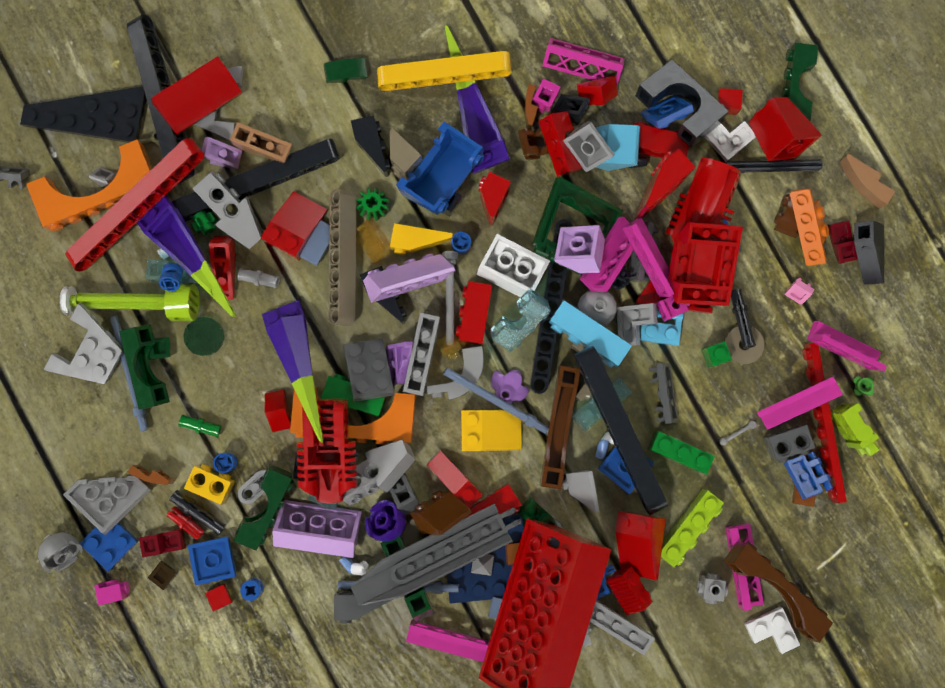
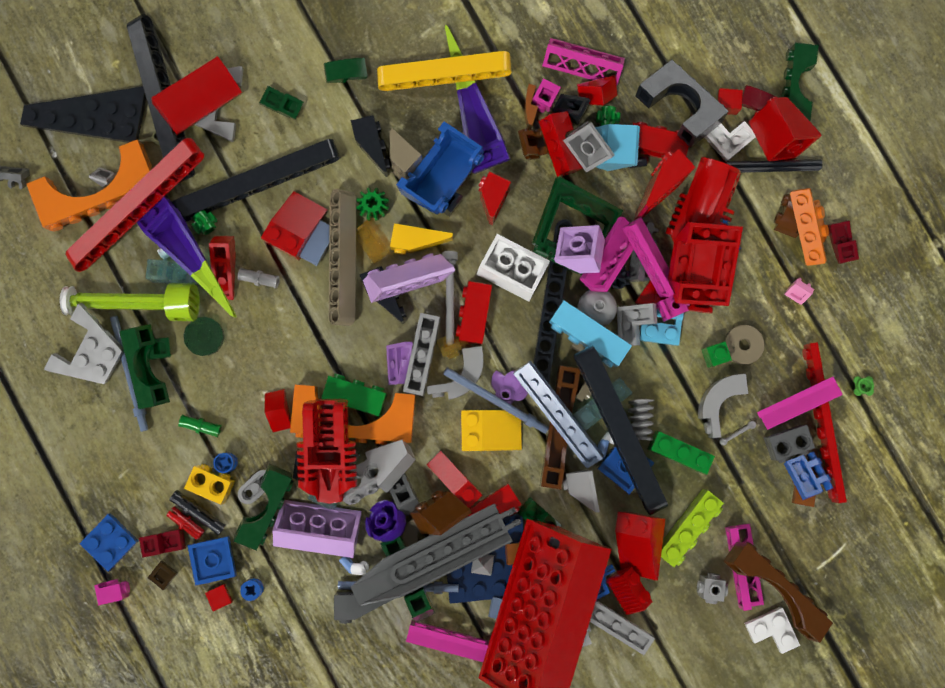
(58, 551): light grey cylinder -> none
(106, 499): light grey plate -> none
(156, 476): dark orange slope -> none
(171, 277): blue wheel -> none
(221, 153): lavender slope -> none
(241, 225): light grey brick -> none
(260, 143): medium nougat slope -> none
(281, 103): none -> dark green slope
(290, 339): dark purple plate -> none
(368, 370): dark grey plate -> none
(463, 240): blue wheel -> none
(511, 333): clear light blue arch -> none
(558, 414): none -> plate
(608, 116): none -> green gear
(641, 417): none -> light grey piece
(665, 393): dark grey plate -> none
(667, 111): blue plate -> none
(715, 396): none -> light grey arch
(740, 311): black pin -> none
(755, 98): none -> dark red slope
(845, 346): dark pink fence -> none
(854, 429): lime hips -> none
(866, 181): medium nougat slope -> none
(870, 251): black slope -> none

